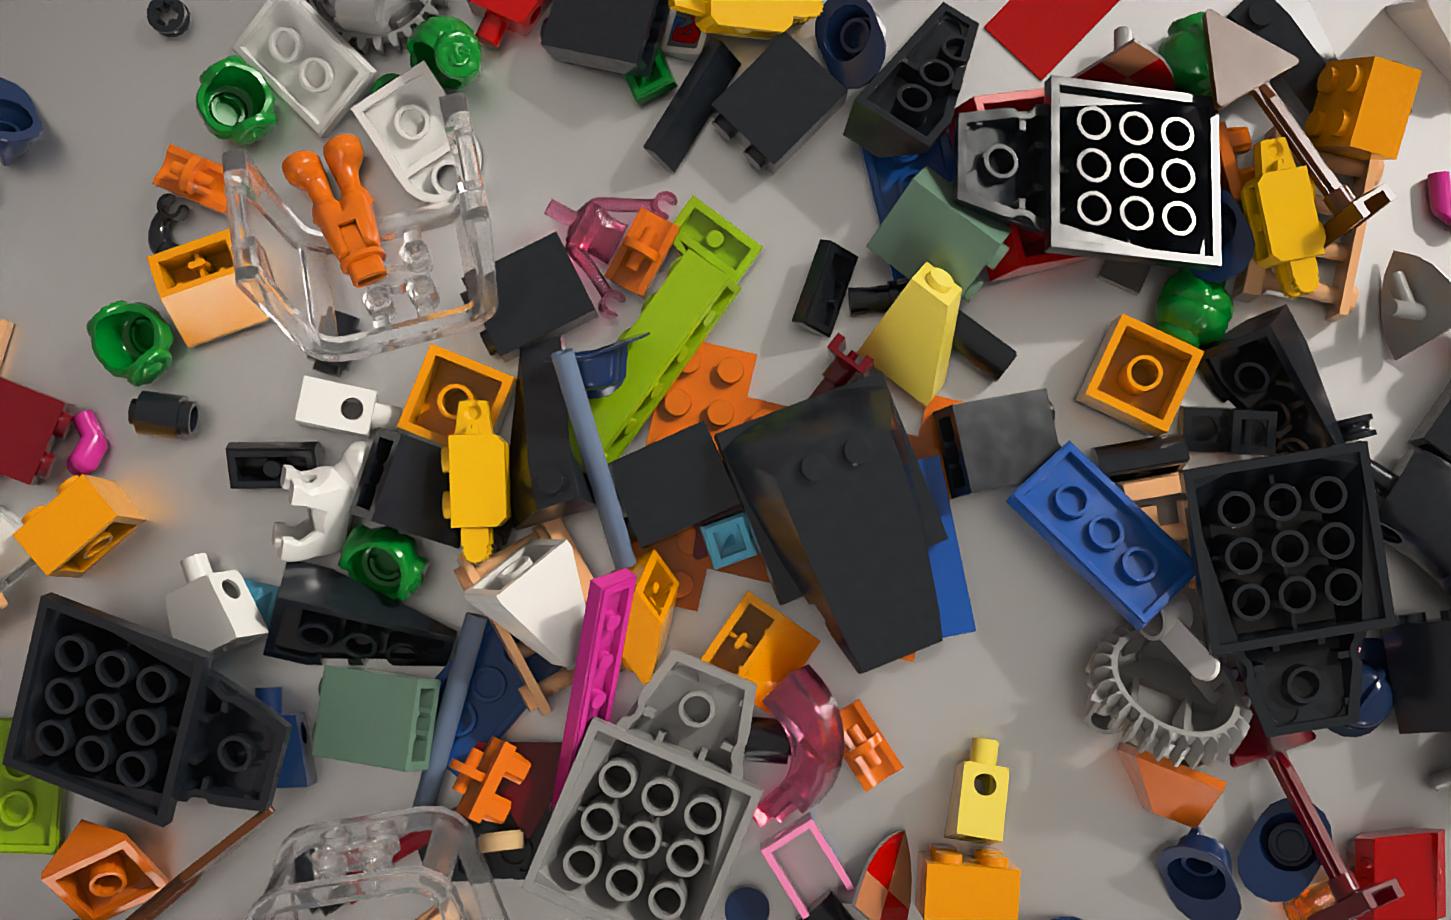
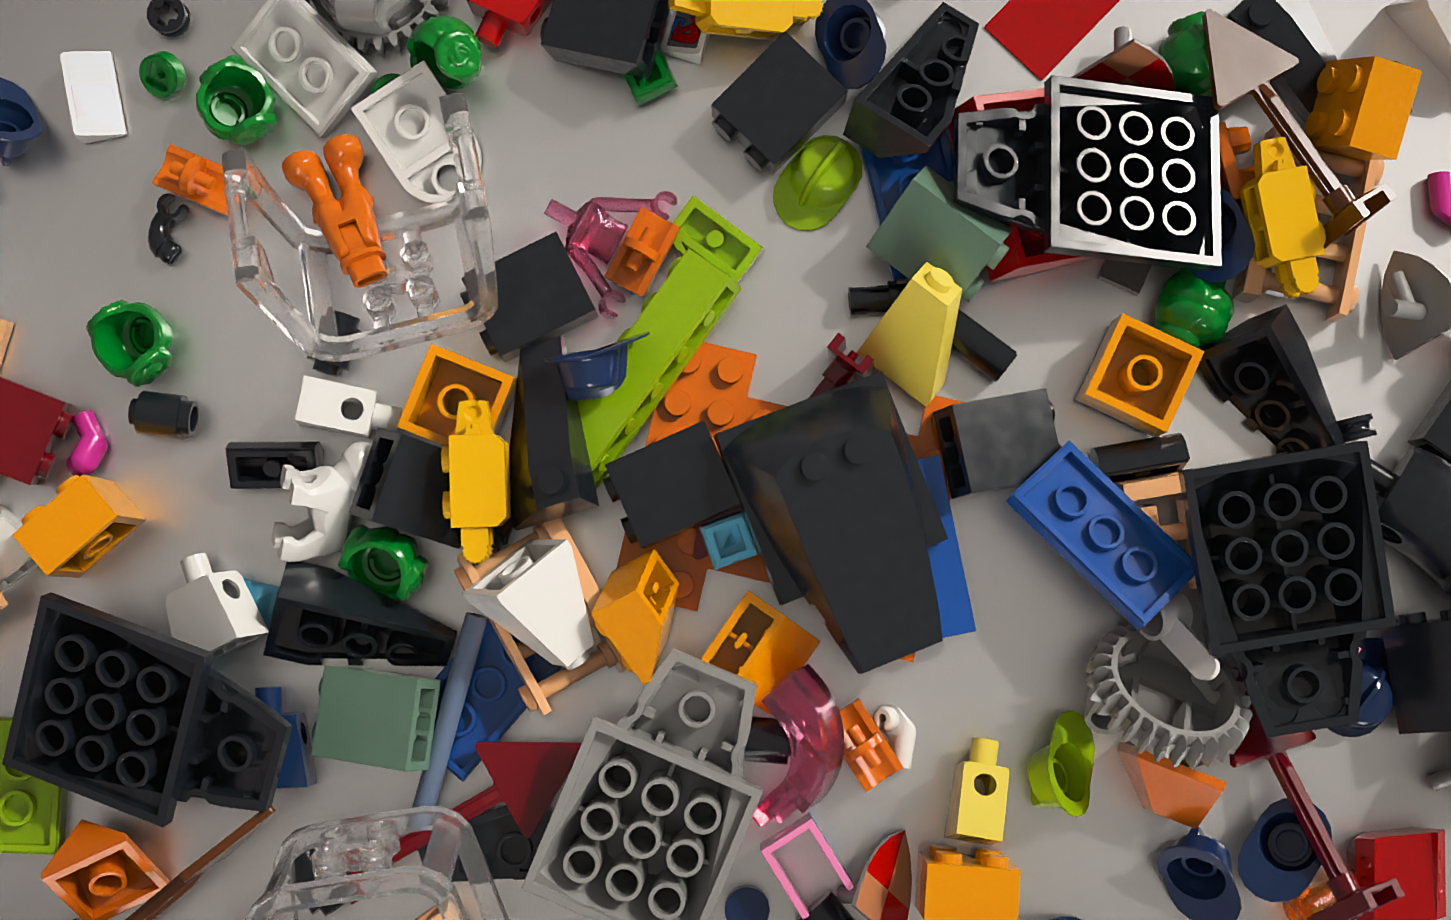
(93, 95): none -> slope
(162, 74): none -> green tile
(201, 289): light orange slope -> none
(481, 777): orange hips -> none
(501, 841): tan tile -> none
(593, 458): sand blue piece -> none
(596, 663): dark pink tile -> none
(692, 105): black tile -> none
(817, 182): none -> lime piece
(825, 288): black plate -> none
(899, 730): none -> white arm
(1064, 768): none -> lime piece
(1228, 430): black slope -> none

